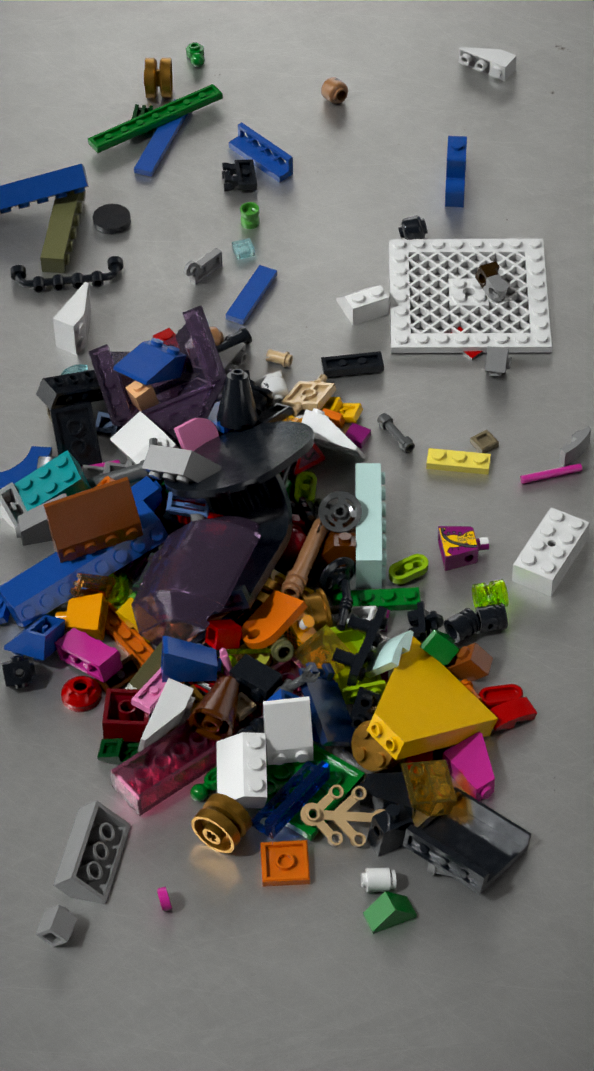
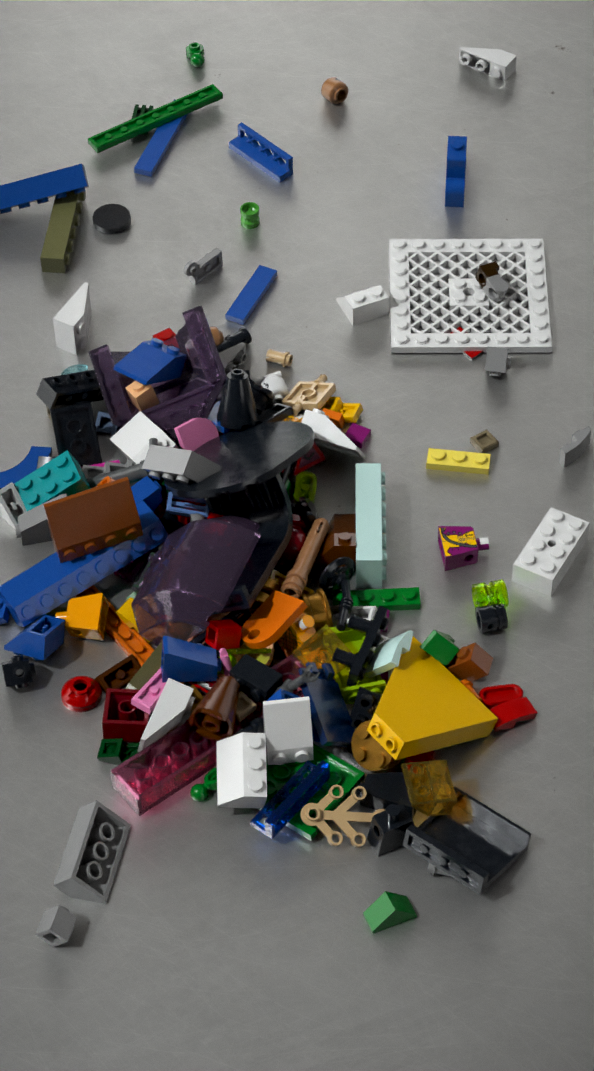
(58, 282): black bar -> none
(89, 655): dark pink brick -> none
(94, 582): clear orange tile -> none
(120, 591): clear neon green plate -> none
(158, 78): pearl gold wheel -> none
(164, 899): dark pink tile -> none
(221, 823): pearl gold wheel -> none
(243, 248): clear light blue tile -> none
(245, 175): black plate -> none
(282, 649): olive brick -> none
(285, 863): orange tile -> none
(338, 511): dark grey dish -> none
(352, 364): black plate -> none
(378, 879): white brick -> none
(405, 443): dark grey bar -> none
(405, 570): lime plate -> none
(413, 228): black head -> none
(426, 620): black hips -> none
(462, 625): black piece -> none
(471, 766): dark pink slope -> none
(551, 473): dark pink bar -> none

